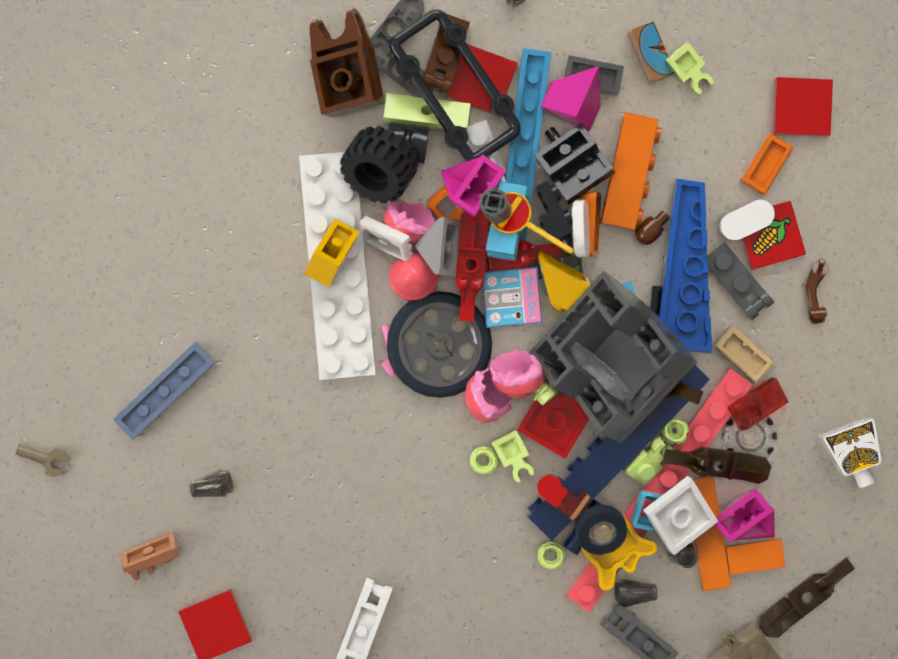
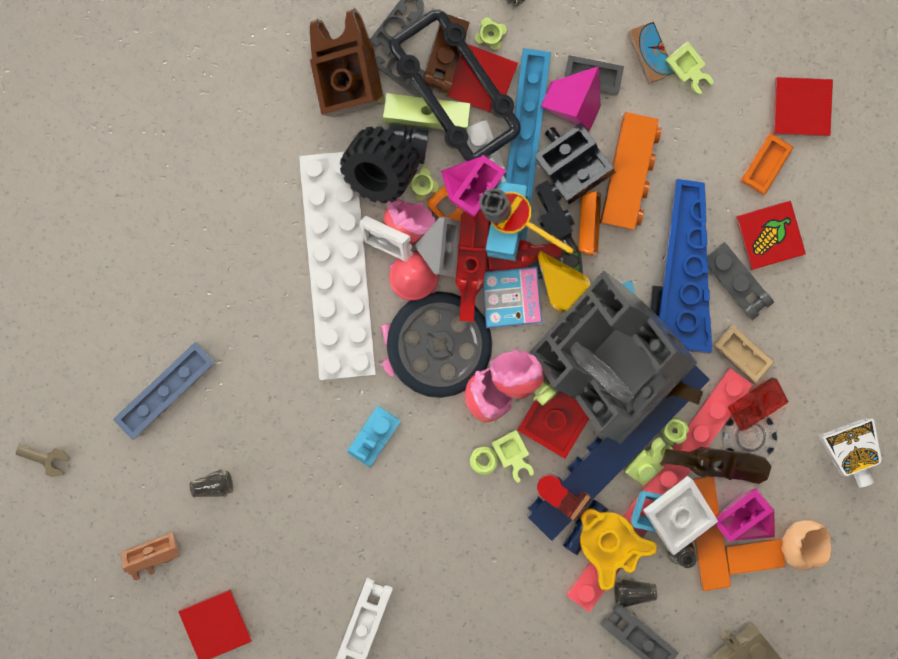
(331, 252): yellow slope -> none
(373, 436): none -> medium azure plate
(430, 184): none -> yellowish green plate
(493, 41): none -> yellowish green plate
(551, 564): yellowish green plate -> none
(581, 228): white tile -> none
(601, 529): black wheel -> none
(651, 229): reddish brown cylinder -> none
(747, 220): white tile -> none
(792, 608): dark brown piece -> none
(806, 545): none -> light nougat hair
(817, 273): reddish brown piece -> none

